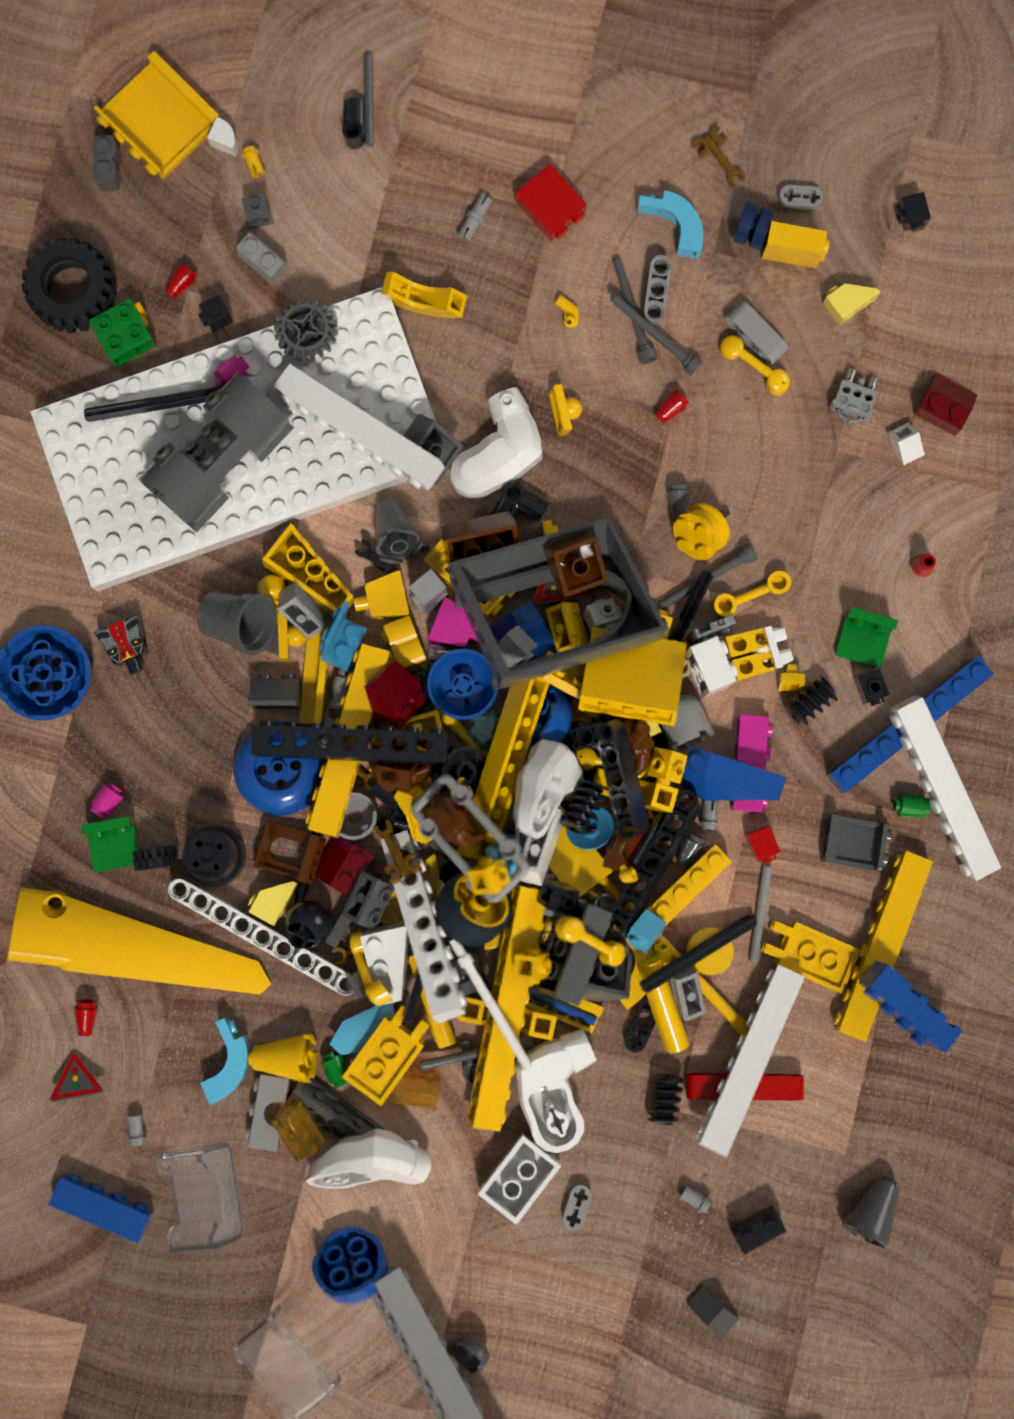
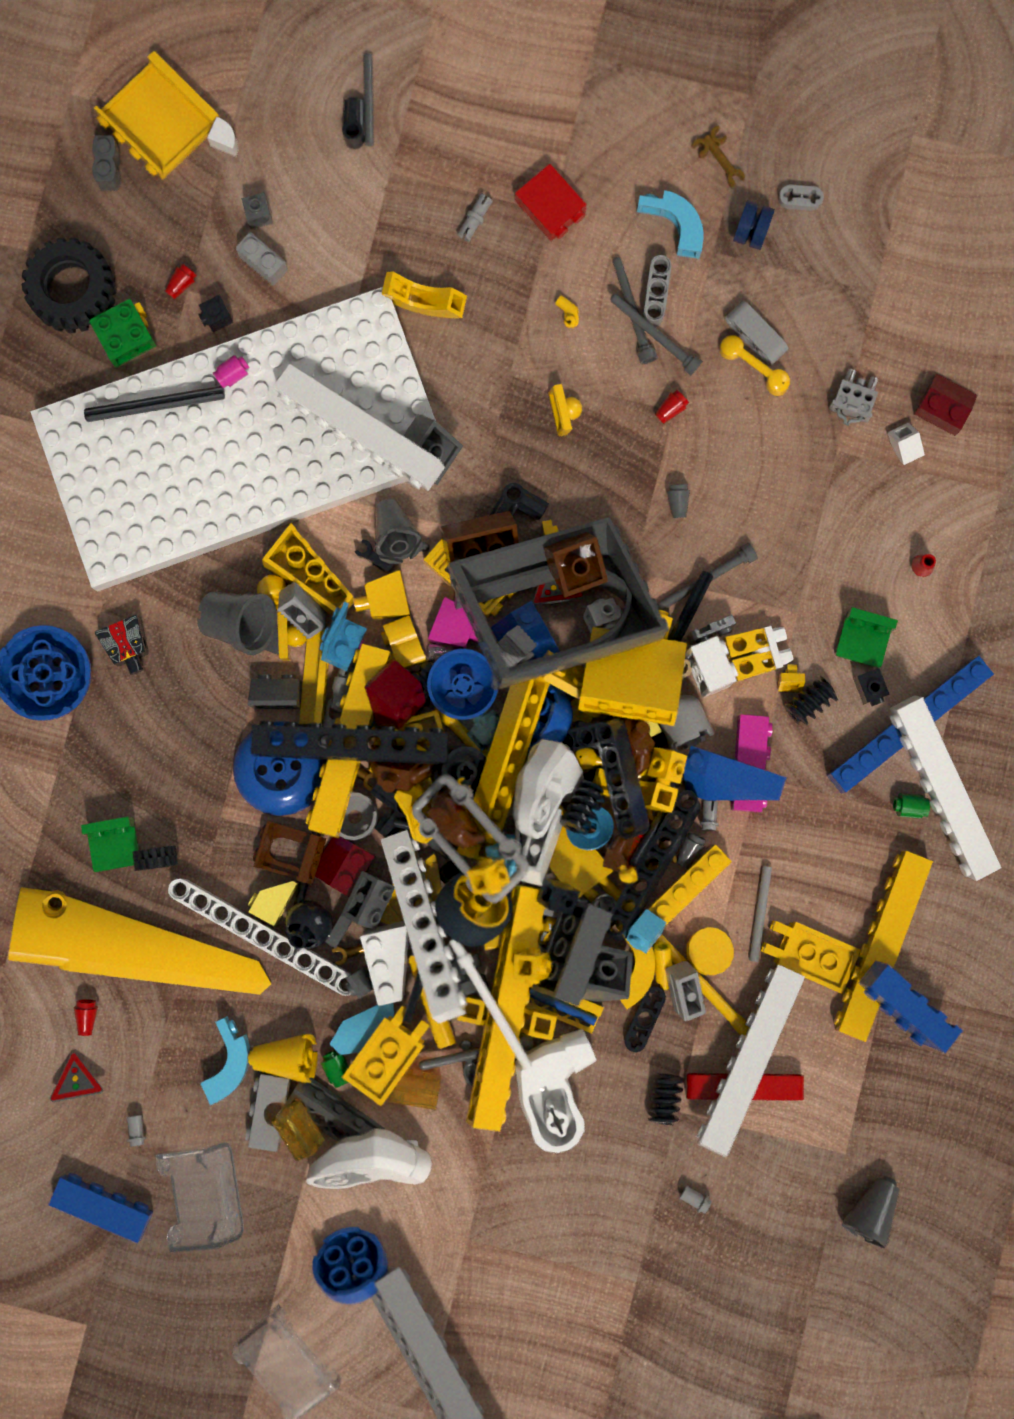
(106, 800): dark pink brick -> none
(229, 858): black piece -> none
(241, 424): dark grey cylinder -> none
(253, 161): yellow pin -> none
(308, 321): dark grey gear -> none
(375, 990): yellow piece -> none
(402, 866): pearl gold bar -> none
(427, 592): light grey arch -> none
(472, 1353): dark grey hair -> none
(502, 454): white piece -> none
(519, 1178): white brick -> none
(566, 626): yellow brick -> none
(573, 930): yellow piece -> none
(582, 1208): light grey beam -> none
(664, 1009): yellow brick -> none
(697, 954): black axle -> none
(701, 531): yellow wheel -> none
(712, 1311): dark grey slope -> none
(758, 1230): black brick -> none
(763, 845): red brick -> none
(776, 584): yellow piece -> none
(795, 244): yellow brick -> none
(848, 300): light yellow slope -> none
(856, 843): dark grey panel -> none
(913, 212): black brick -> none

